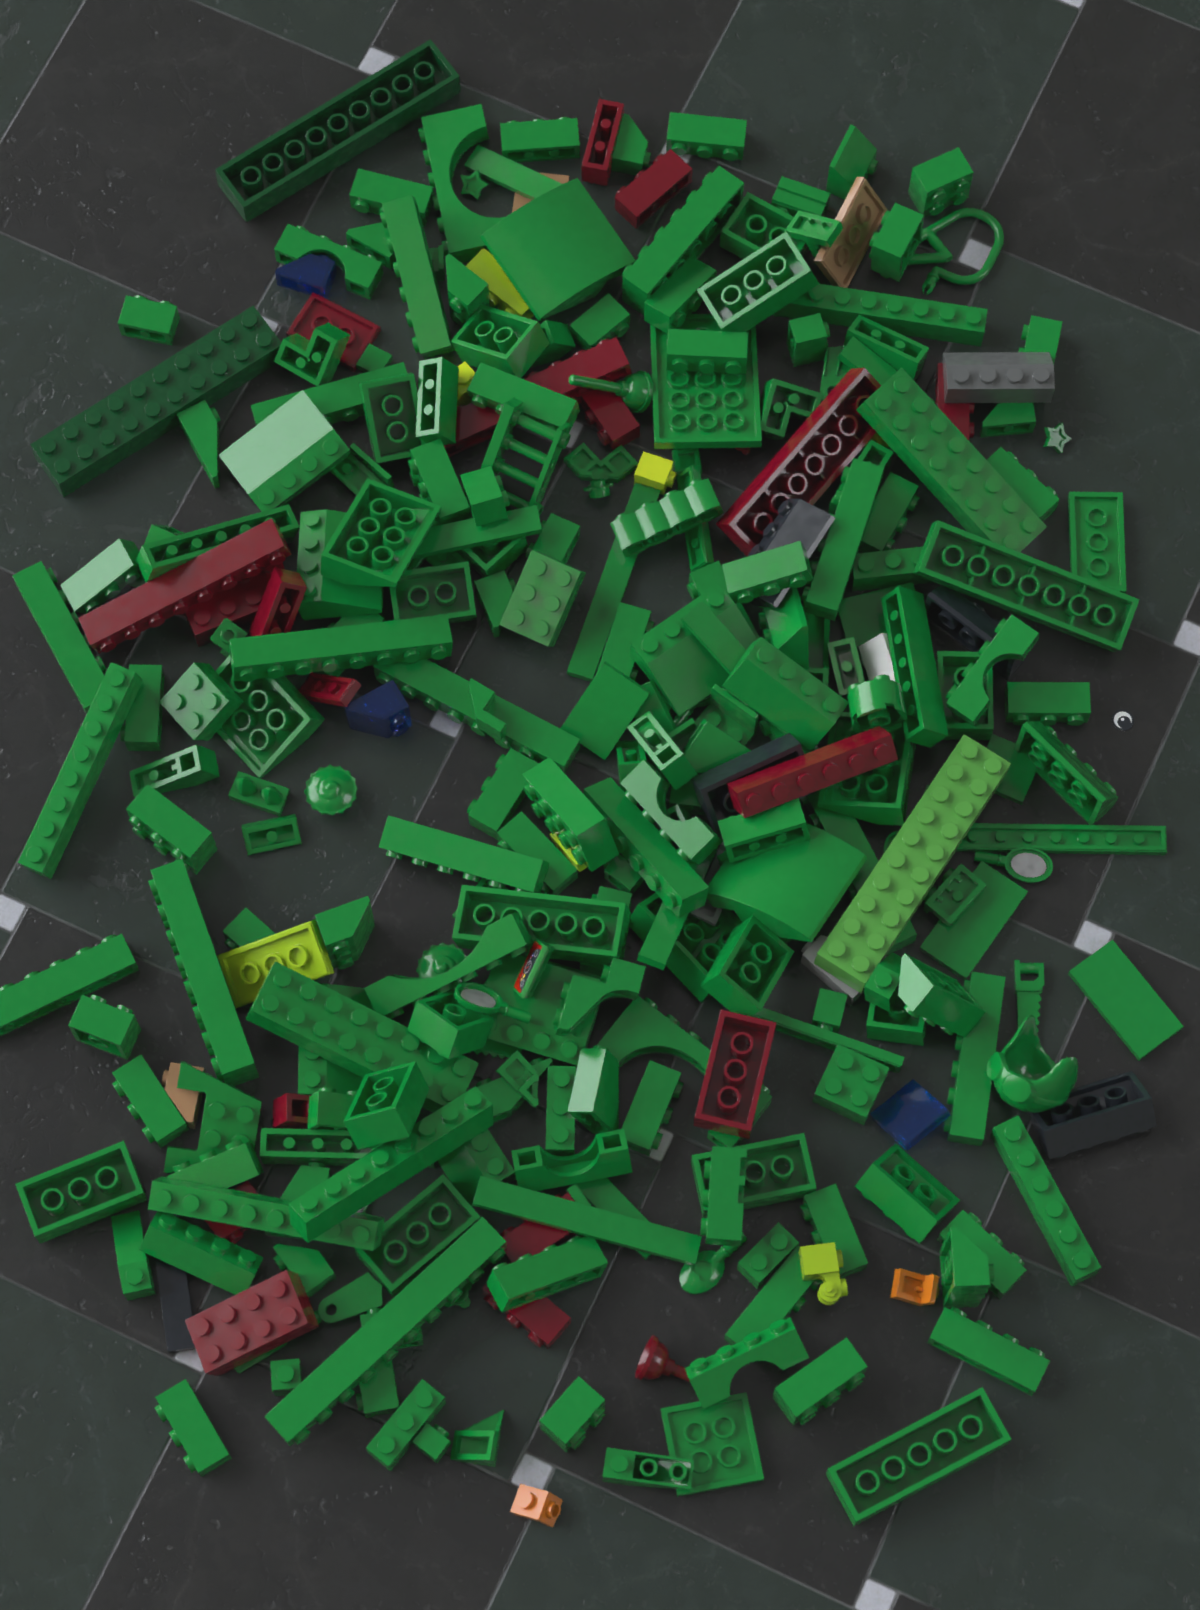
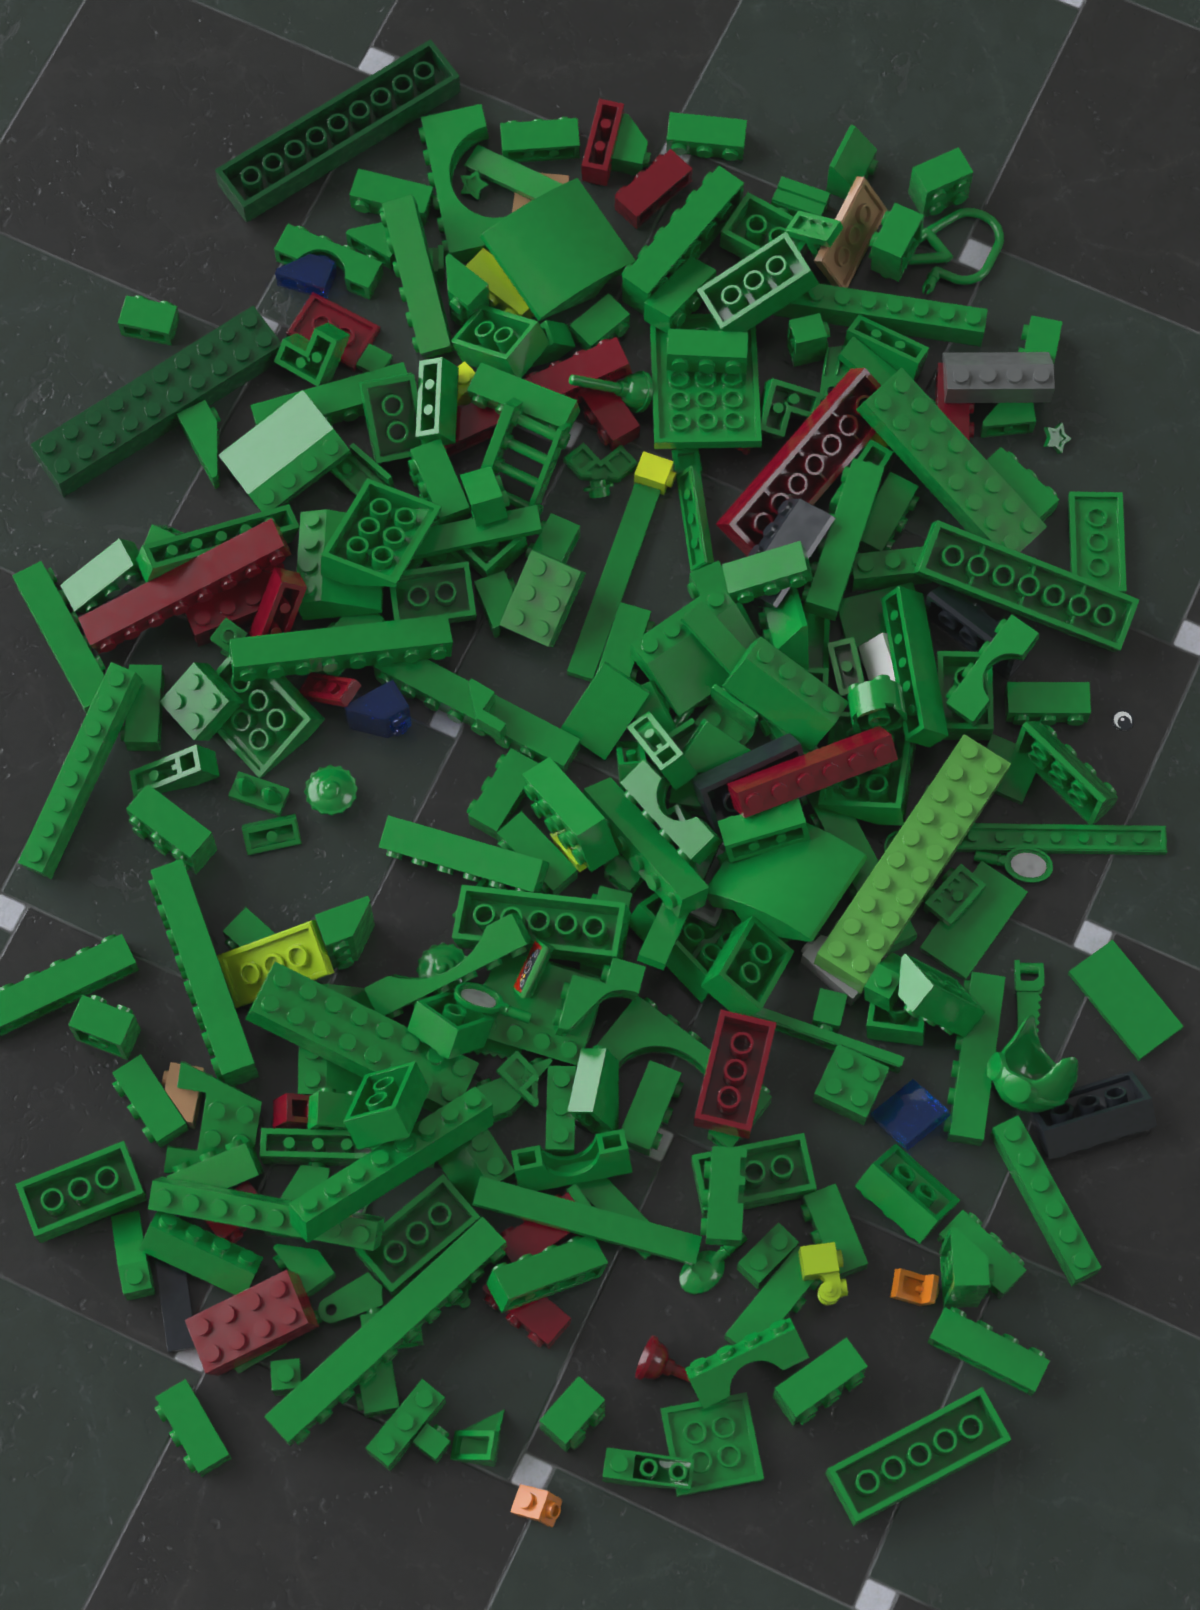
(665, 518): green brick -> none

